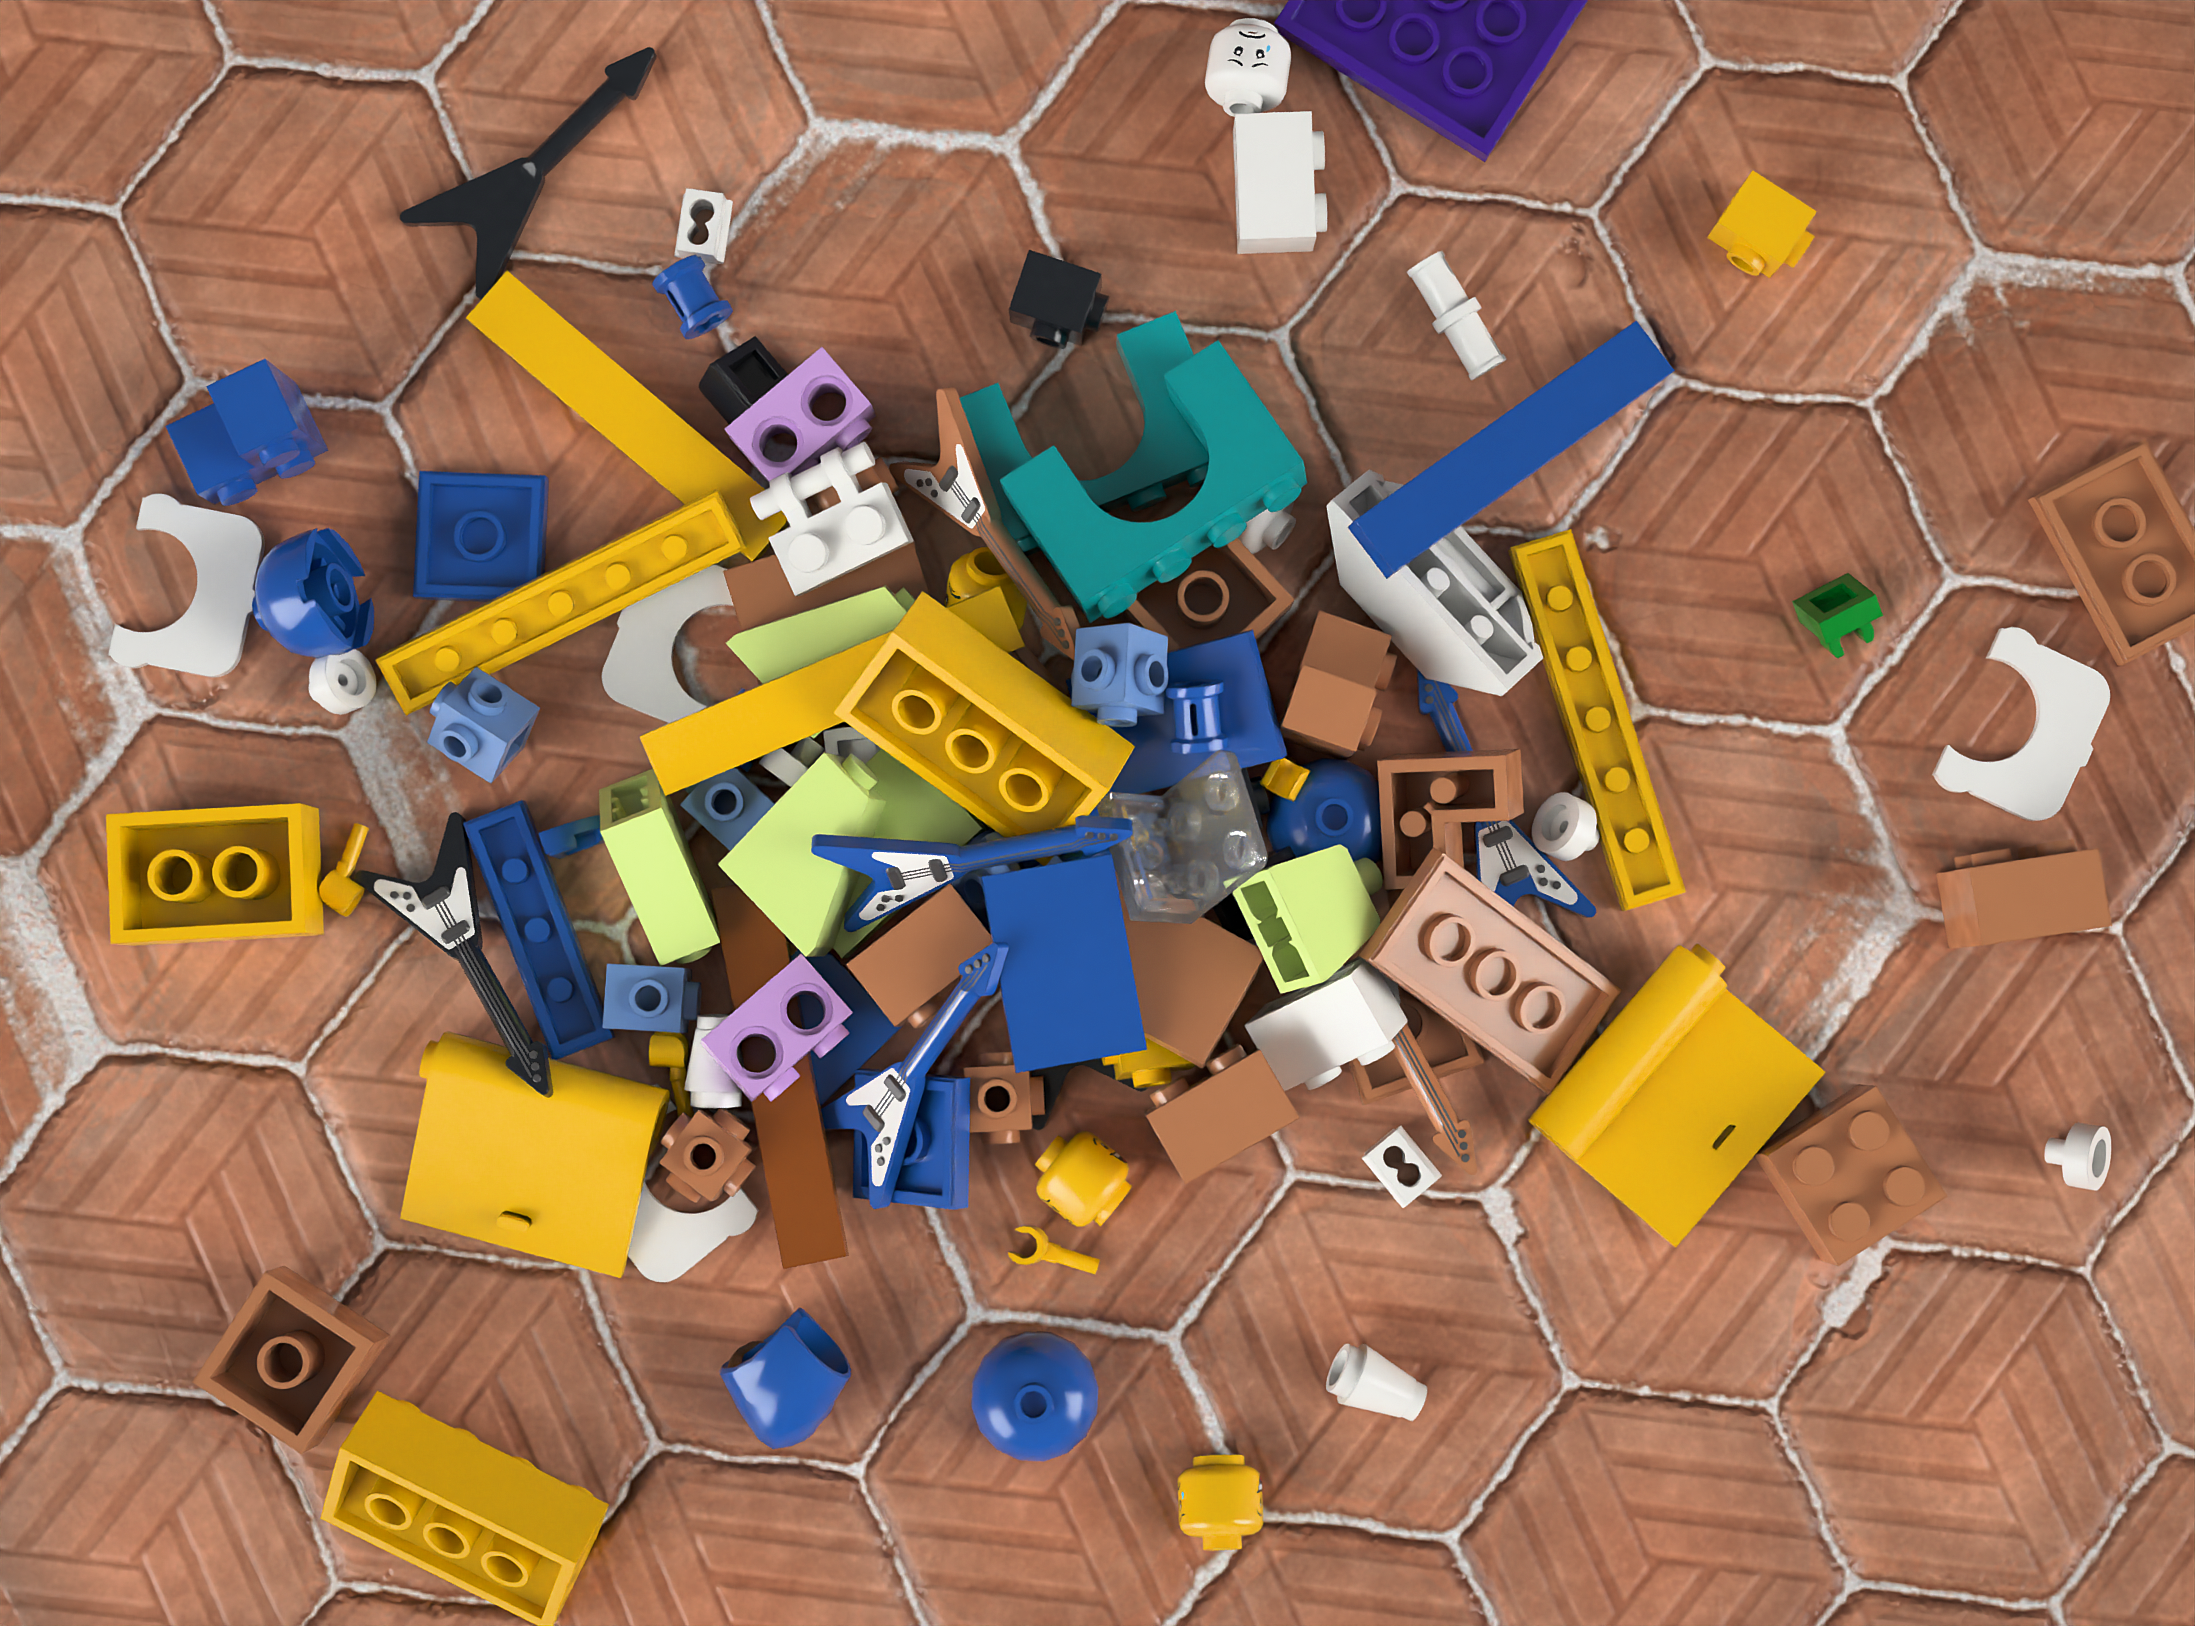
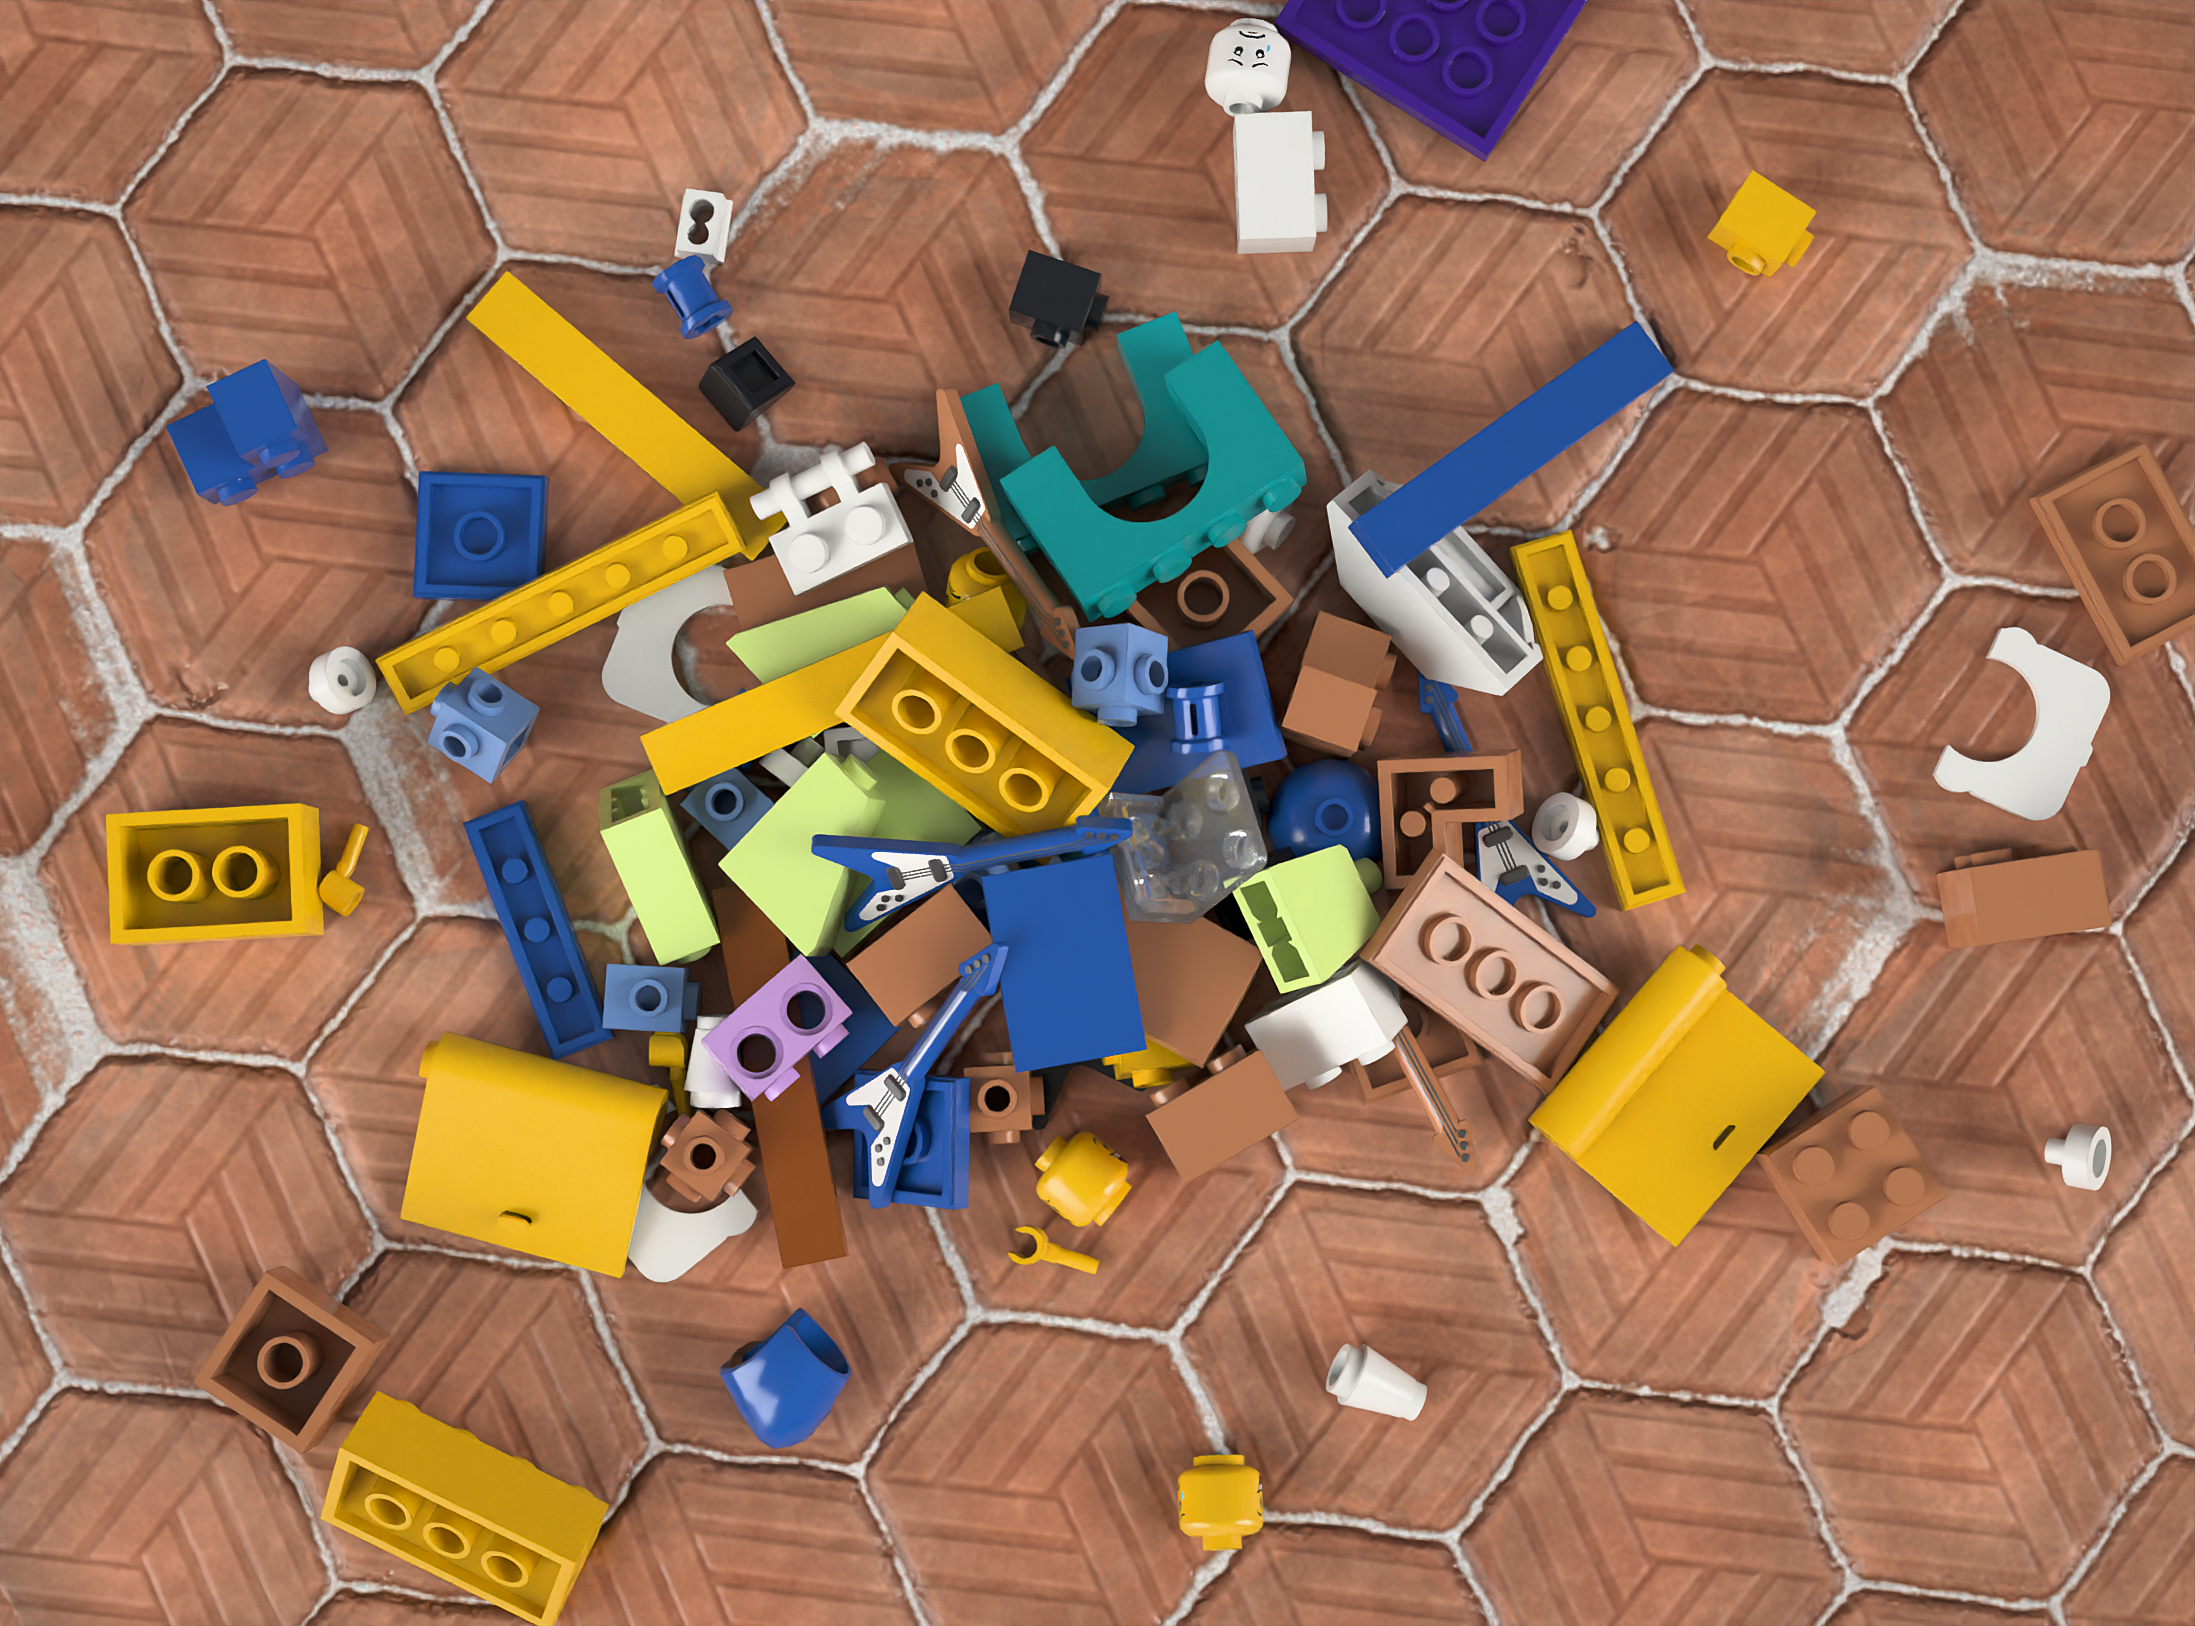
(215, 626): white piece -> none
(310, 596): blue cylinder -> none
(448, 915): piece -> none
(504, 198): black piece -> none
(572, 837): blue tile -> none
(789, 410): lavender brick -> none
(1035, 1396): blue cylinder -> none
(1285, 778): yellow hand -> none
(1410, 1154): white piece -> none
(1456, 315): white pin -> none
(1838, 610): green tile -> none

